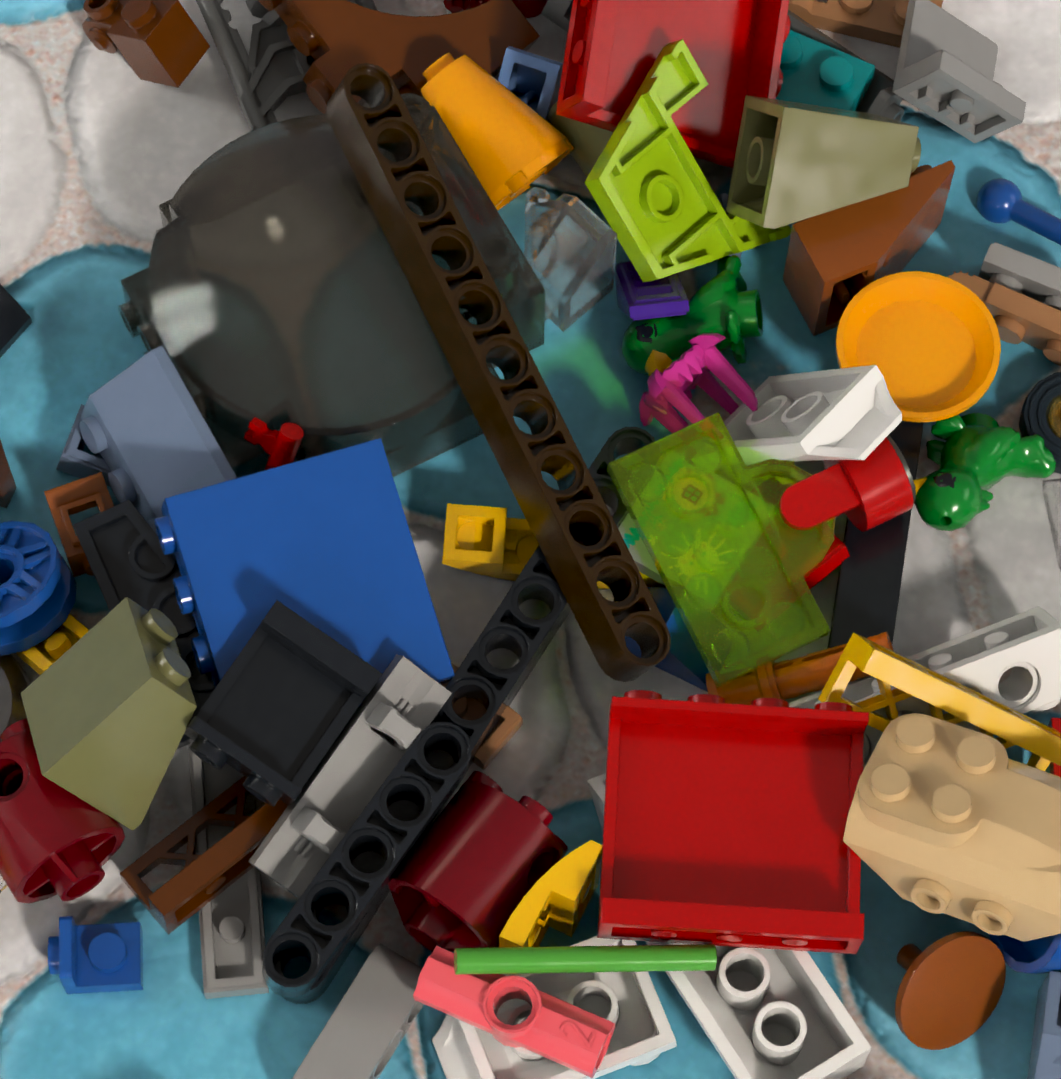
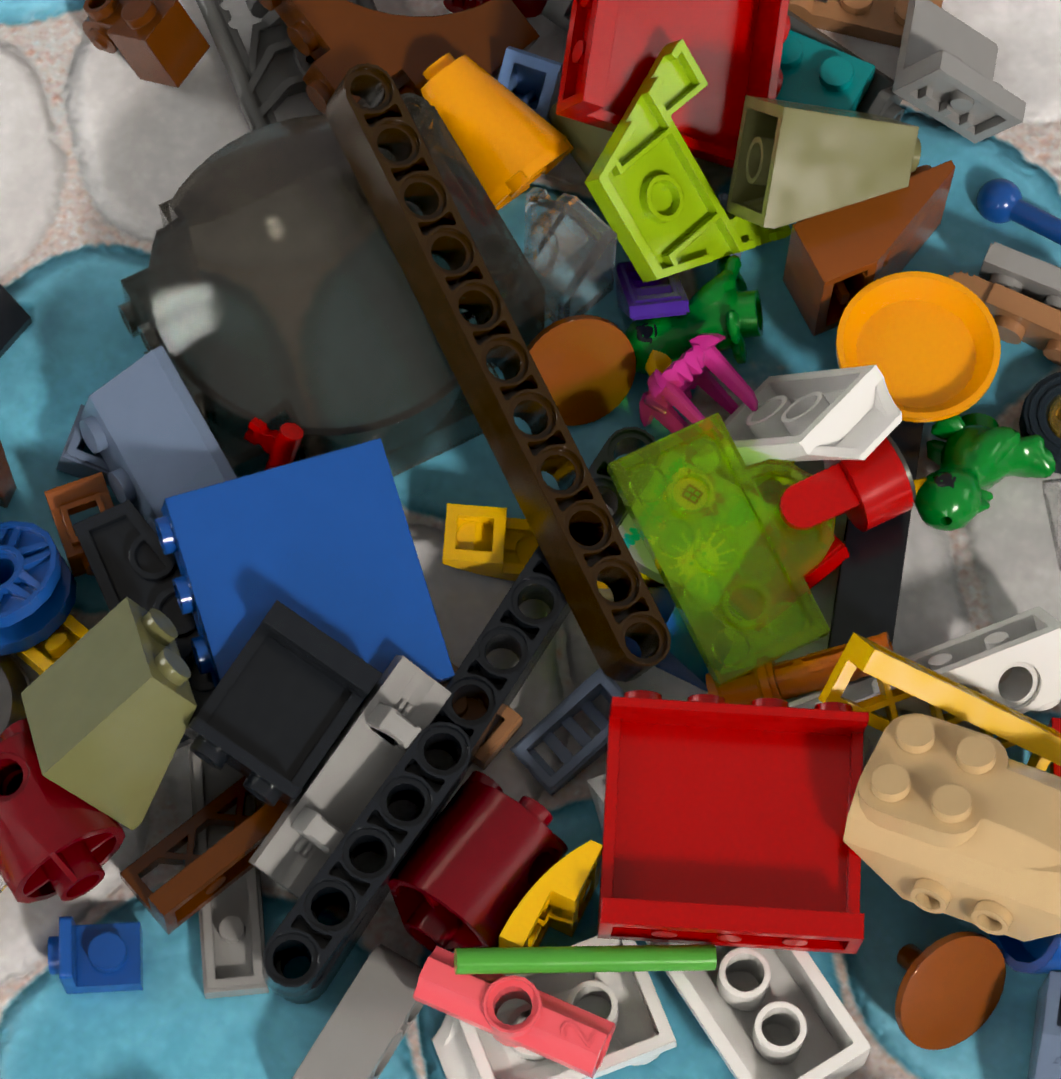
(563, 715): none -> sand blue slope
(584, 366): none -> dark orange shield

